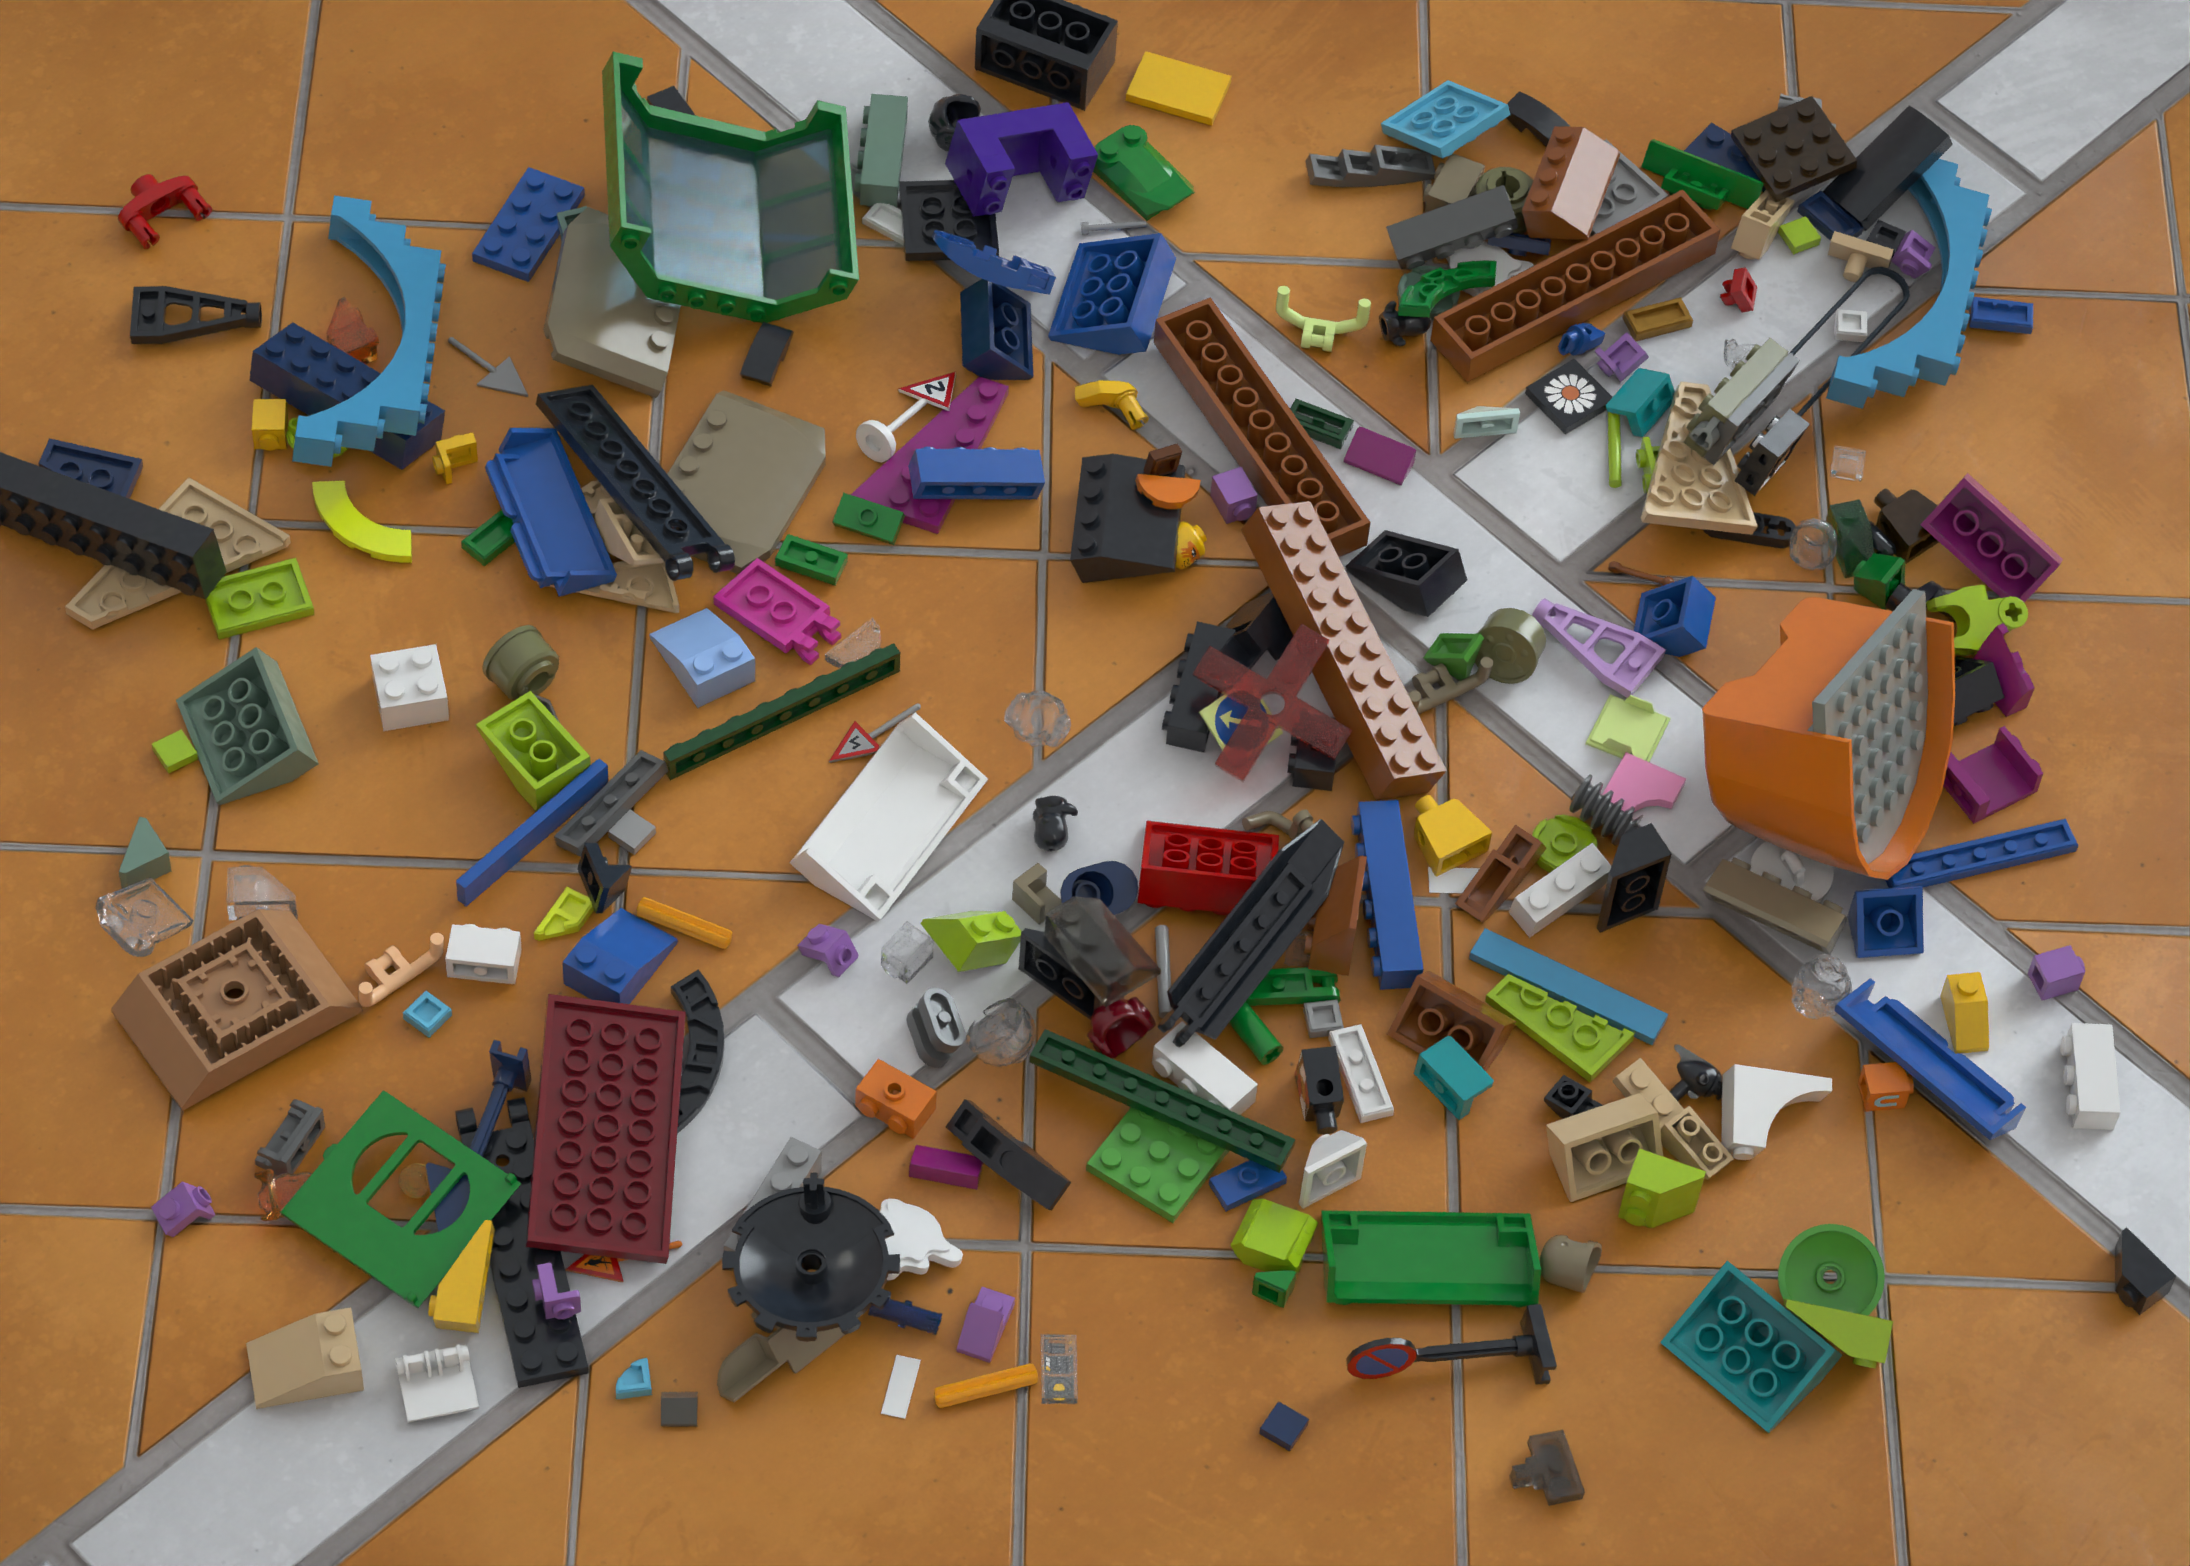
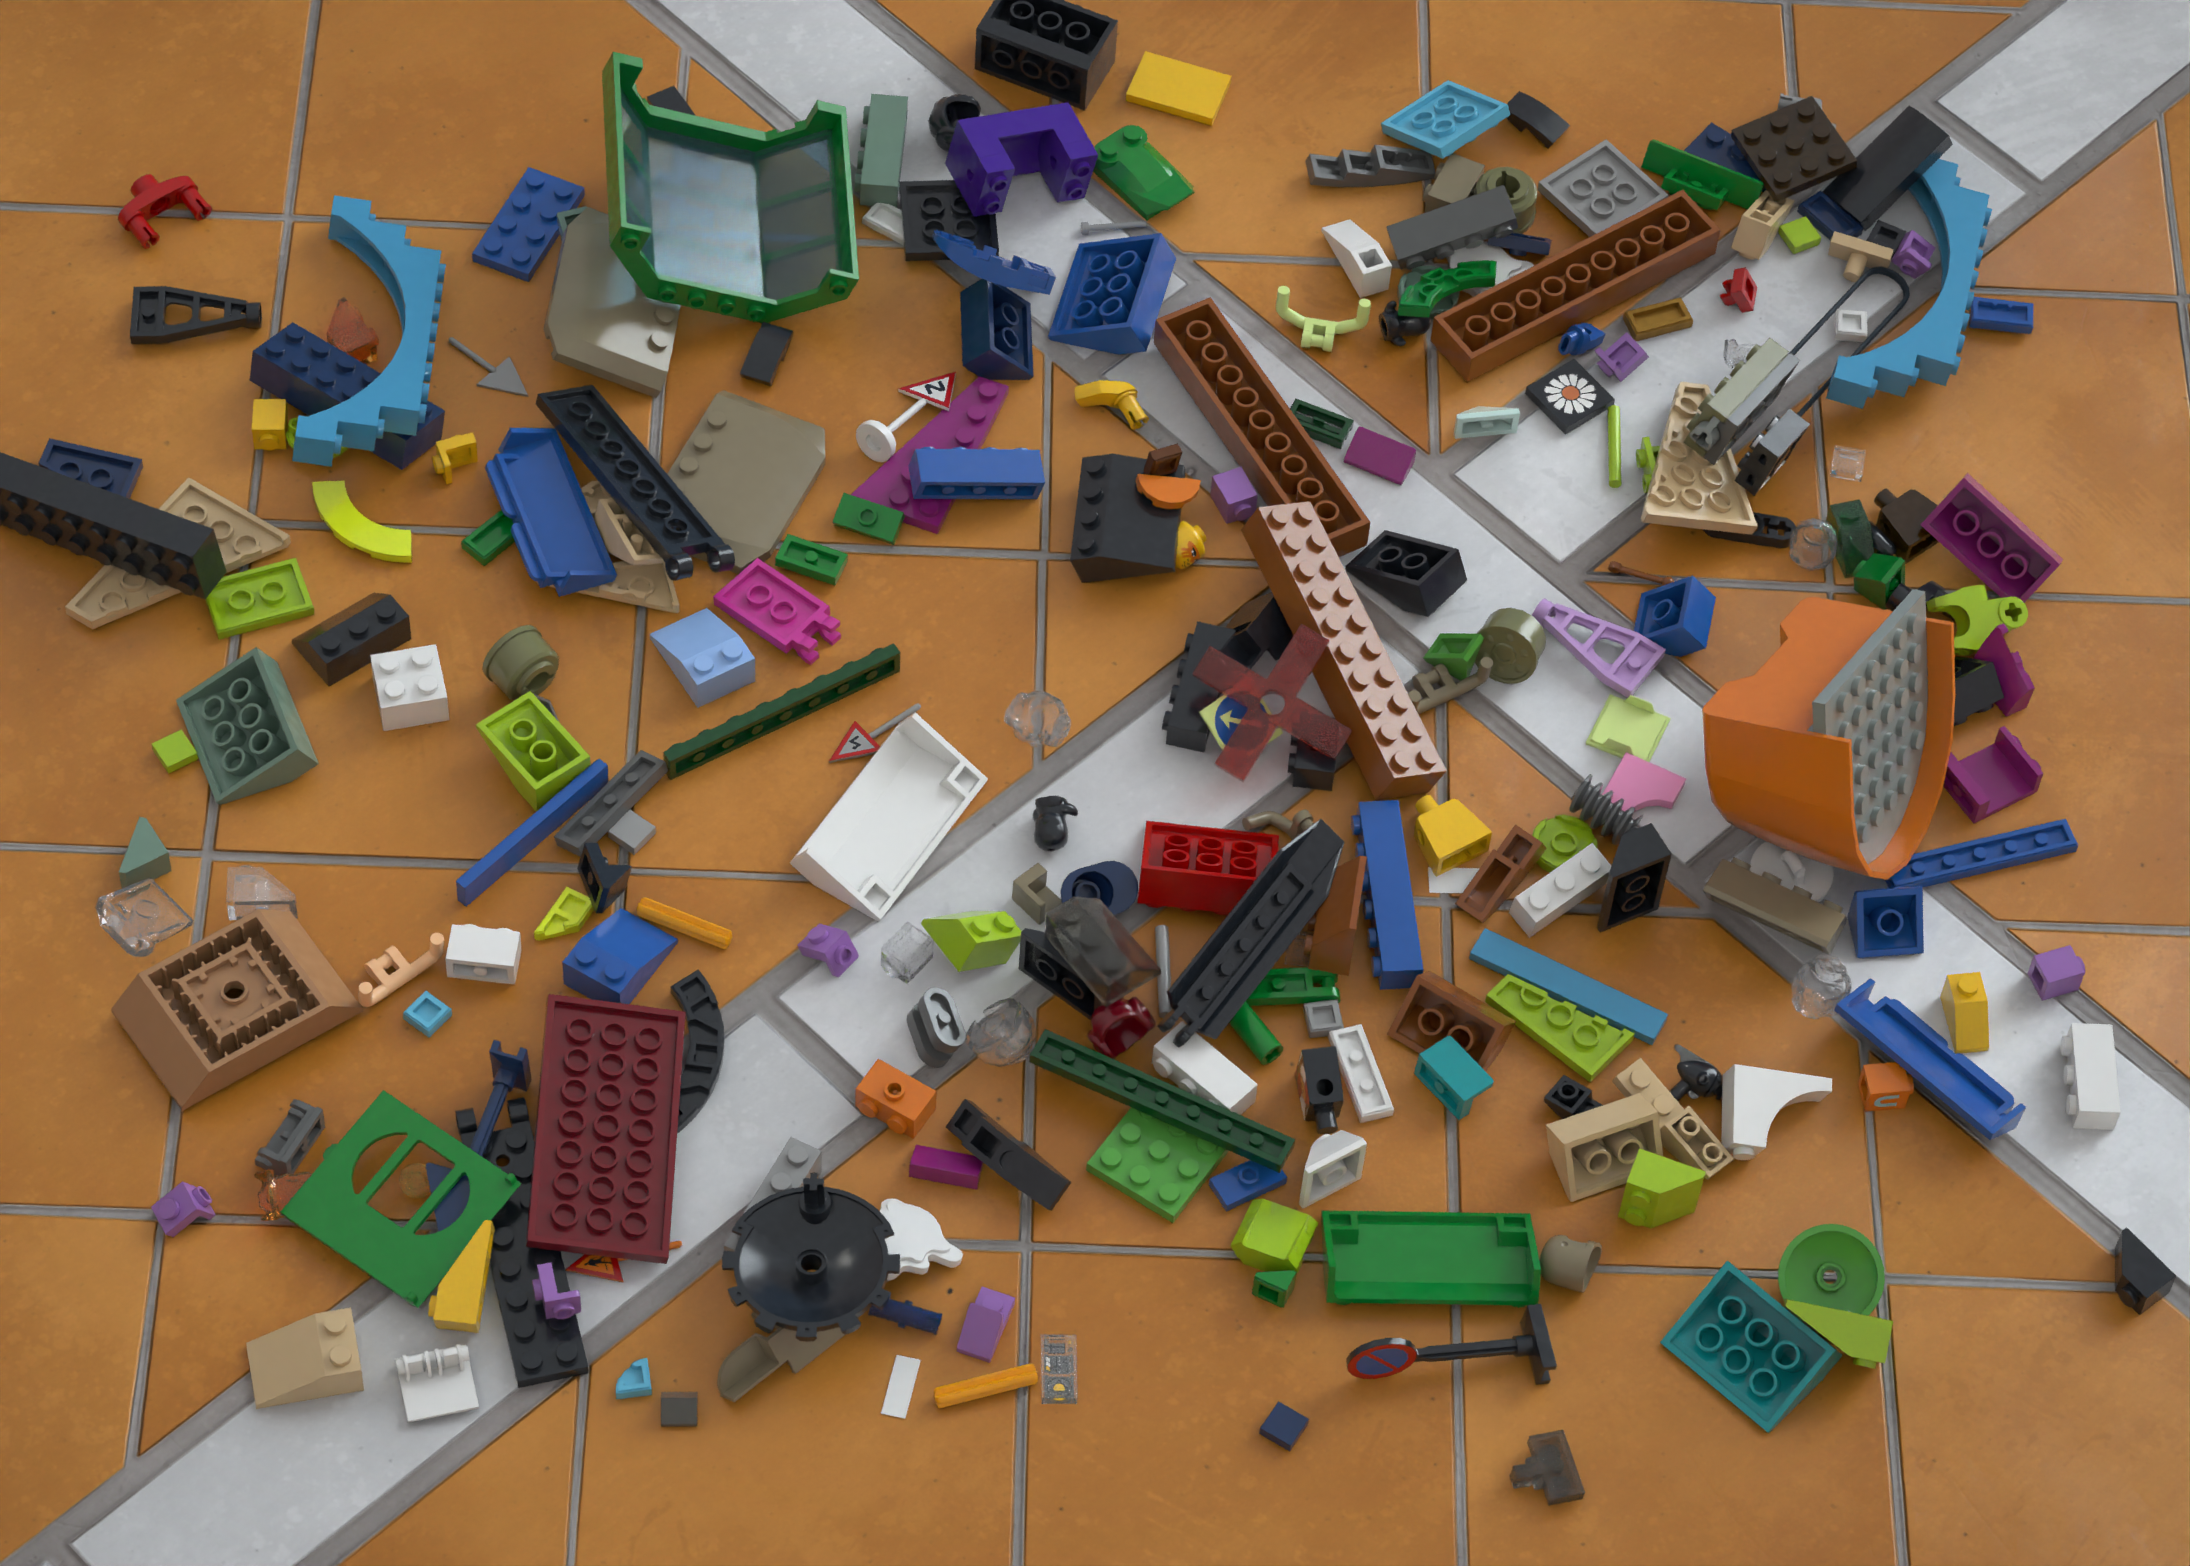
(350, 637): none -> black slope
(856, 645): clear tile -> none
(1360, 257): none -> white slope
(1569, 185): dark orange slope -> none
(1643, 399): teal panel -> none

